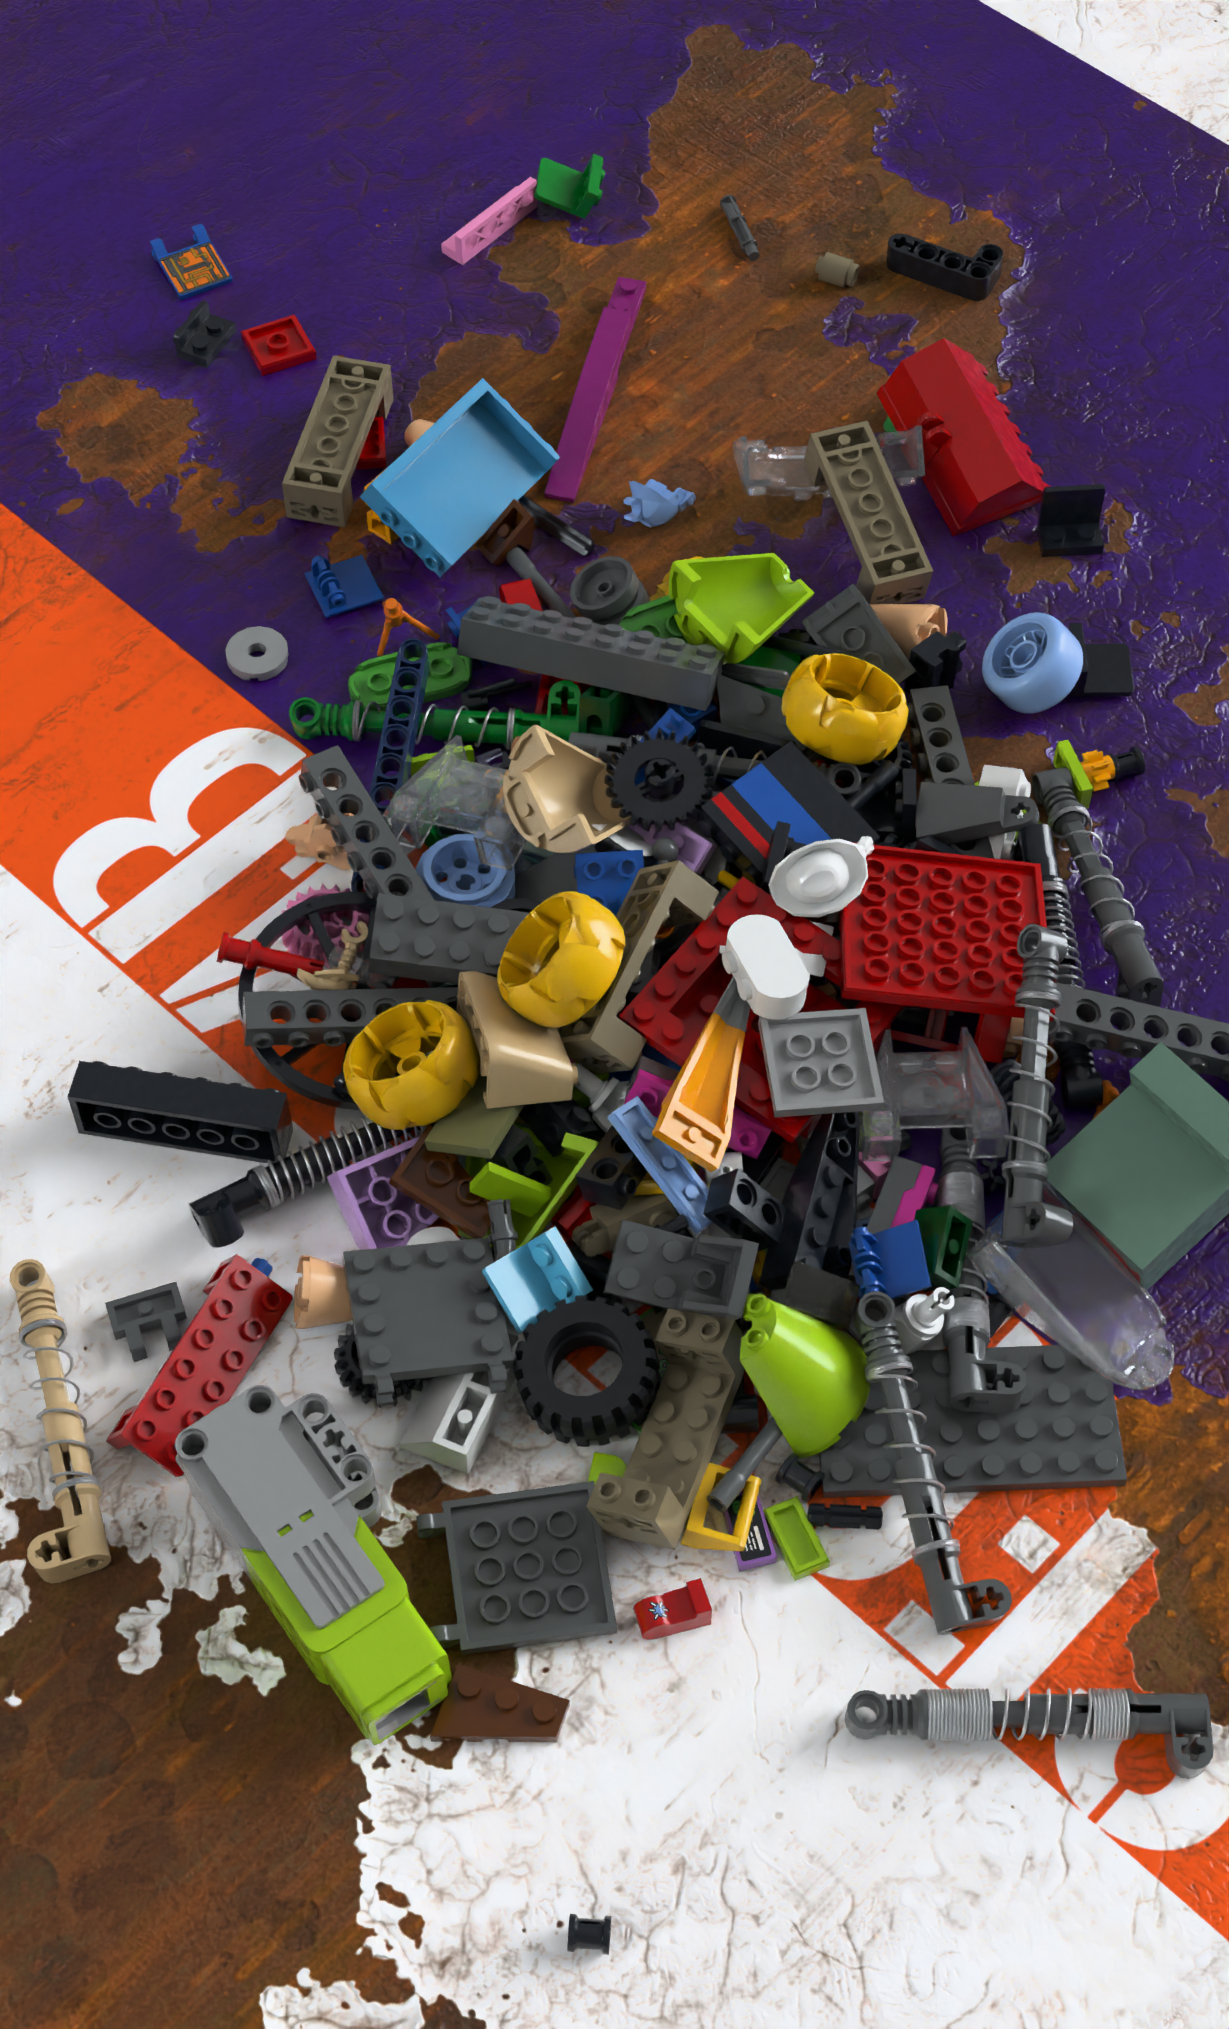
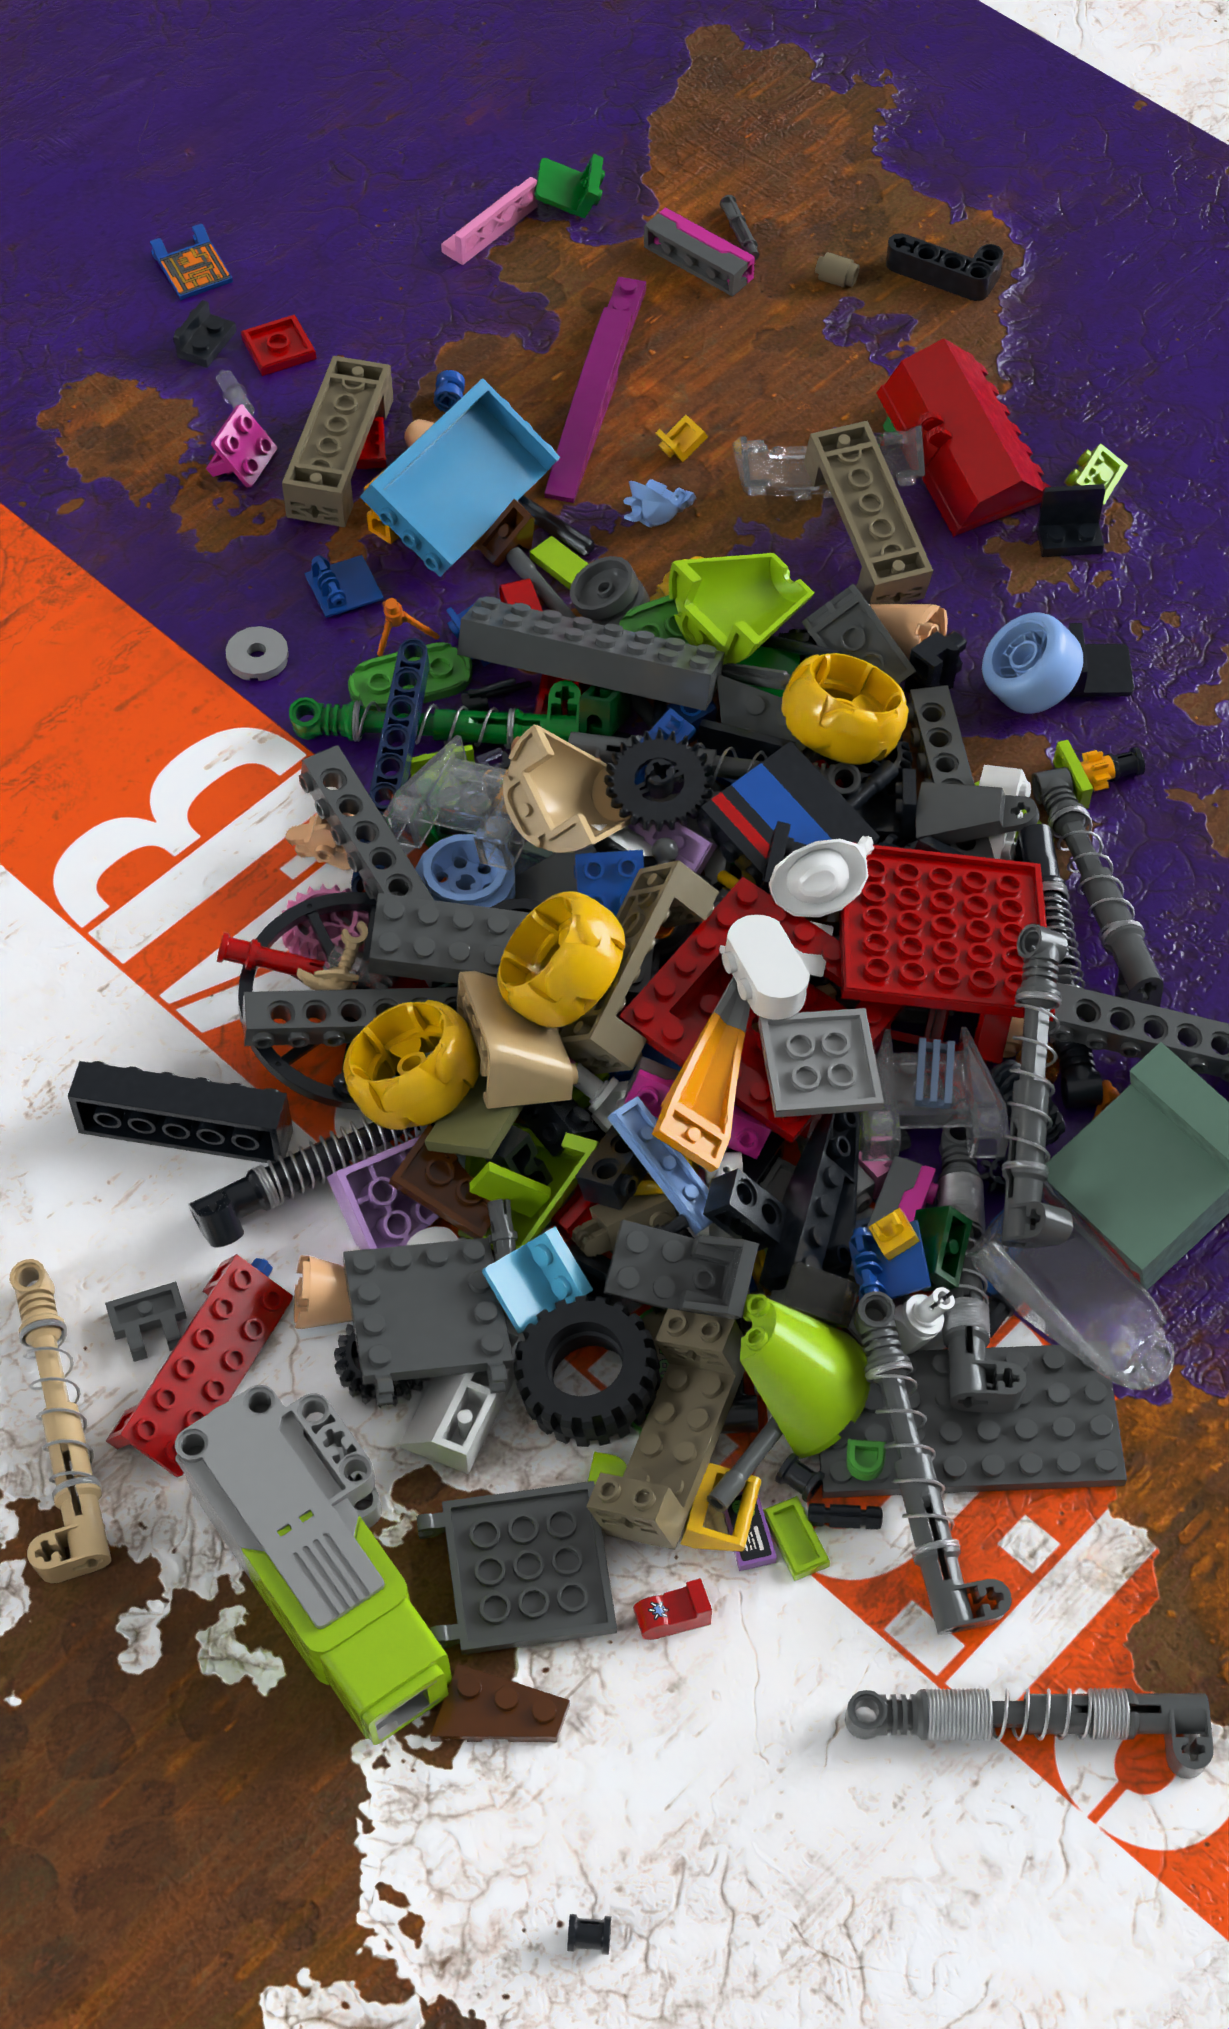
(233, 391): none -> clear axle
(241, 448): none -> dark pink bracket
(449, 389): none -> blue wheel
(557, 560): none -> lime tile
(682, 439): none -> yellow bracket
(699, 251): none -> dark grey piece
(865, 1458): none -> bright green tile
(894, 1234): none -> yellow tile
(936, 1048): none -> sand blue tile
(1097, 467): none -> lime bracket

